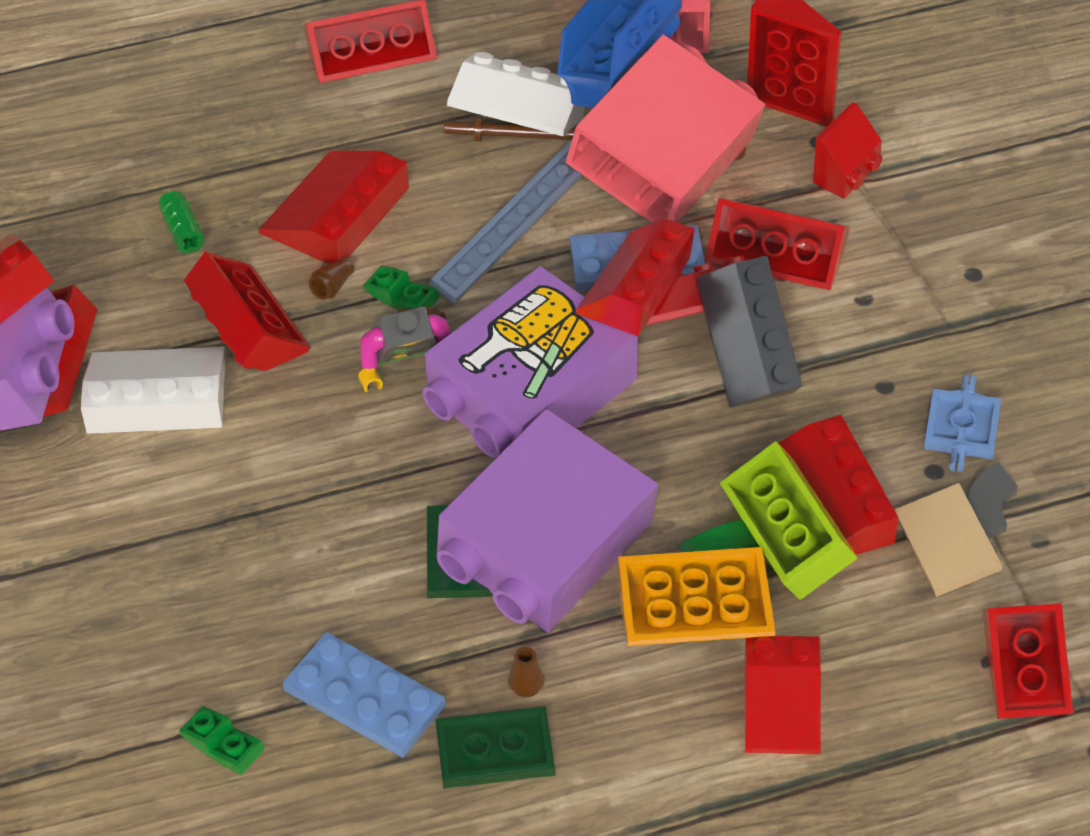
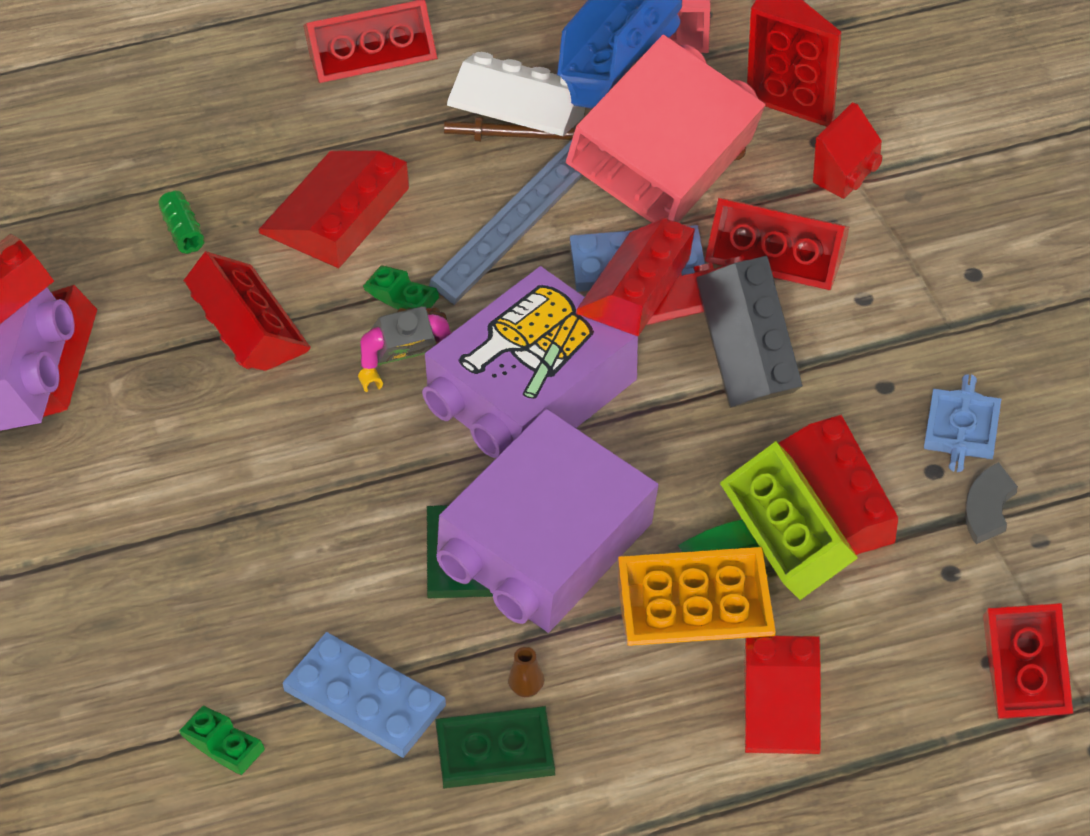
(154, 390): white slope -> none
(329, 279): reddish brown cone -> none
(948, 540): tan tile -> none

